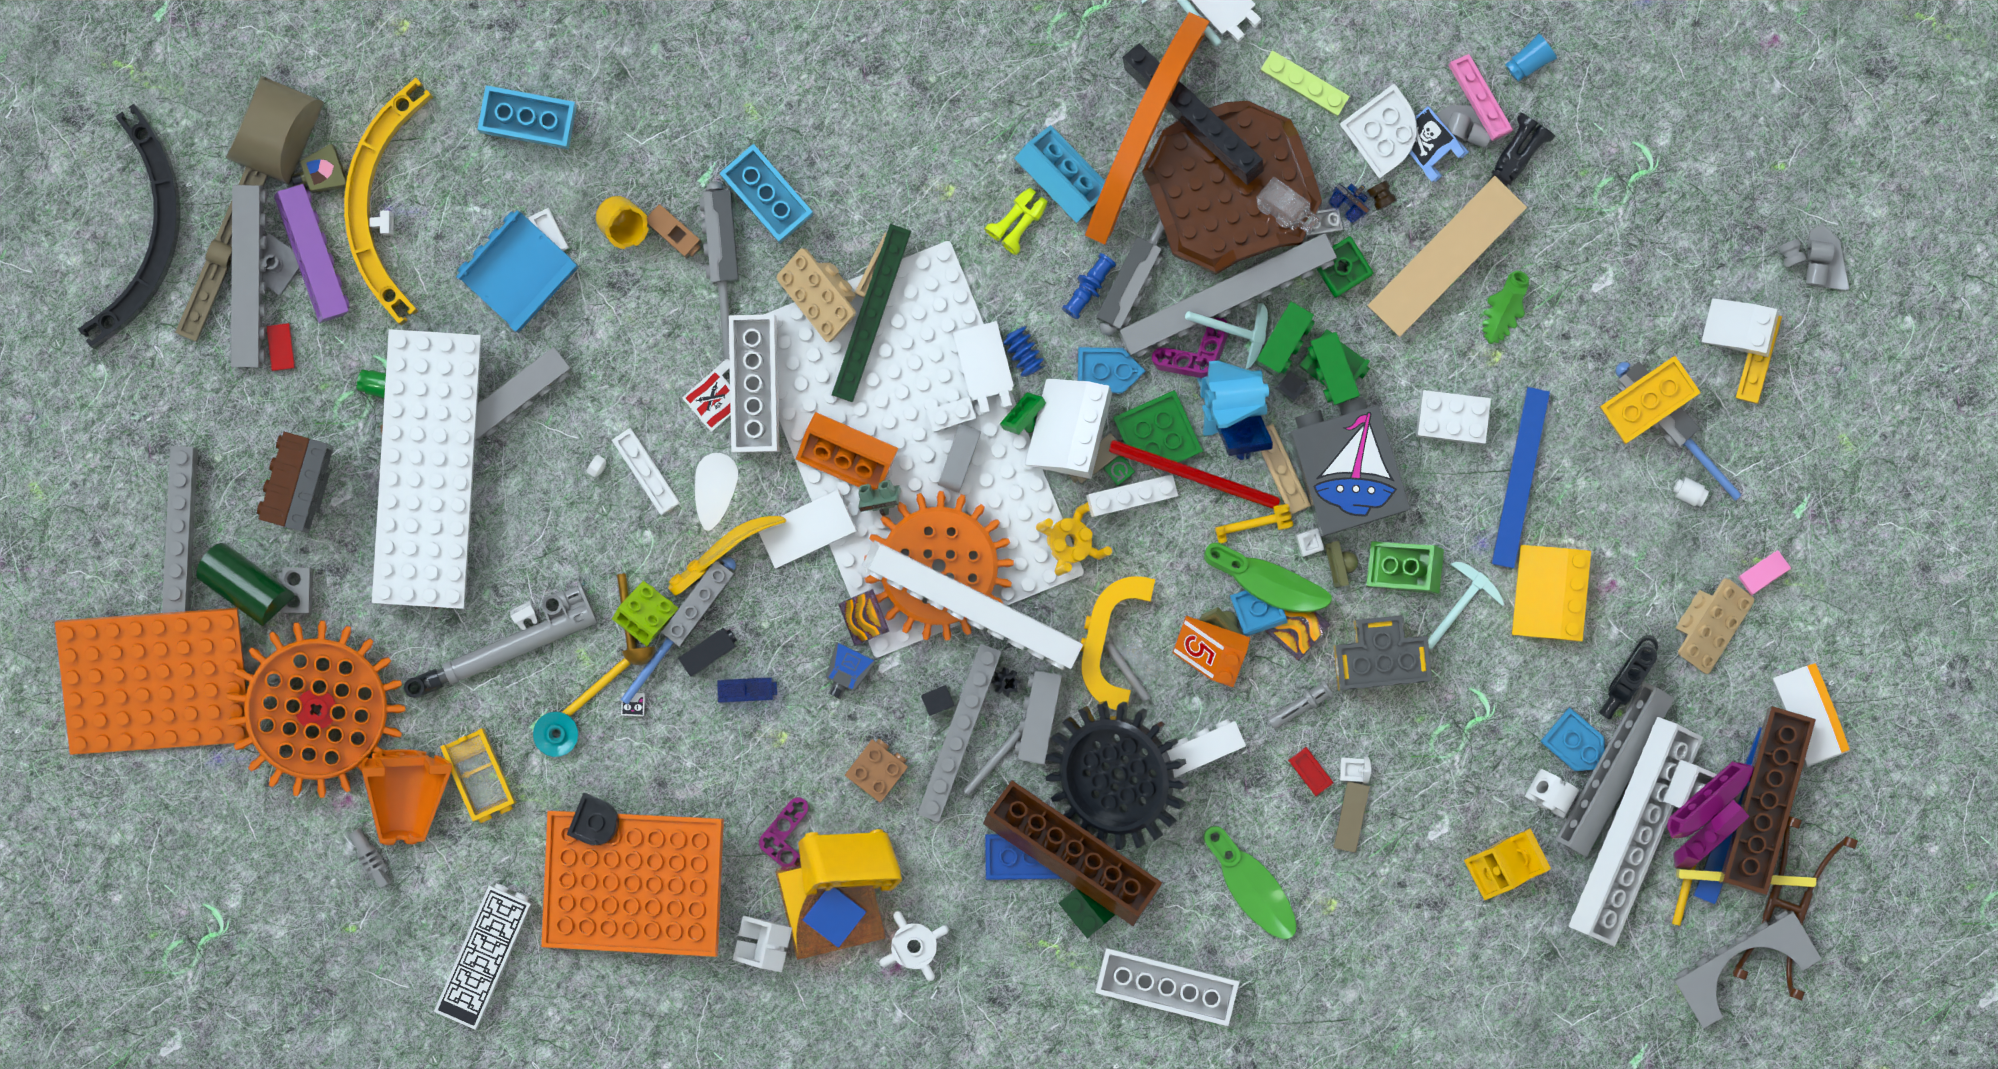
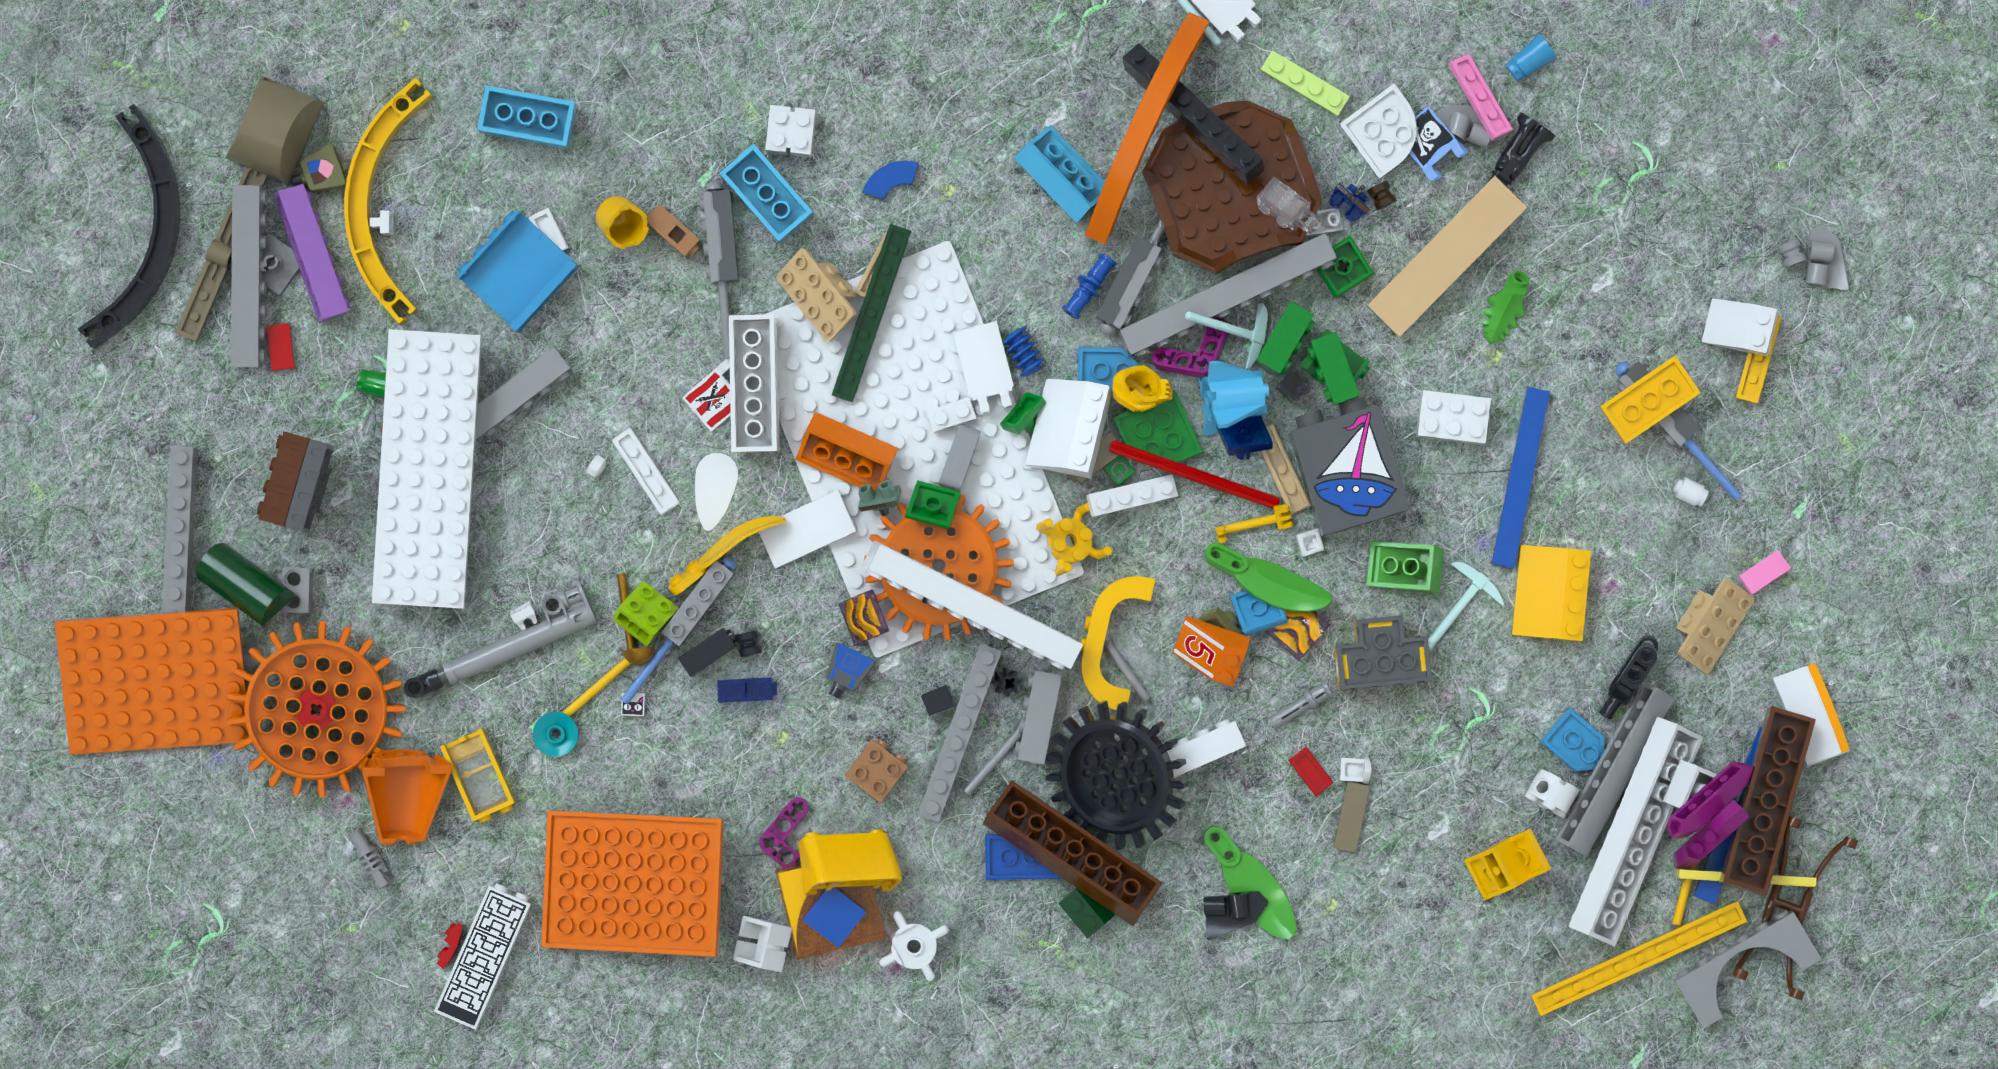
(454, 937): none -> red slope
(594, 821): black tile -> none
(748, 638): none -> black wheel
(791, 131): none -> white piece
(890, 176): none -> blue tile
(933, 504): none -> green slope
(1011, 241): neon yellow piece -> none
(1140, 388): none -> yellow helmet
(1166, 986): white brick -> none
(1232, 911): none -> black panel
(1340, 563): olive tile -> none
(1638, 958): none -> yellow plate

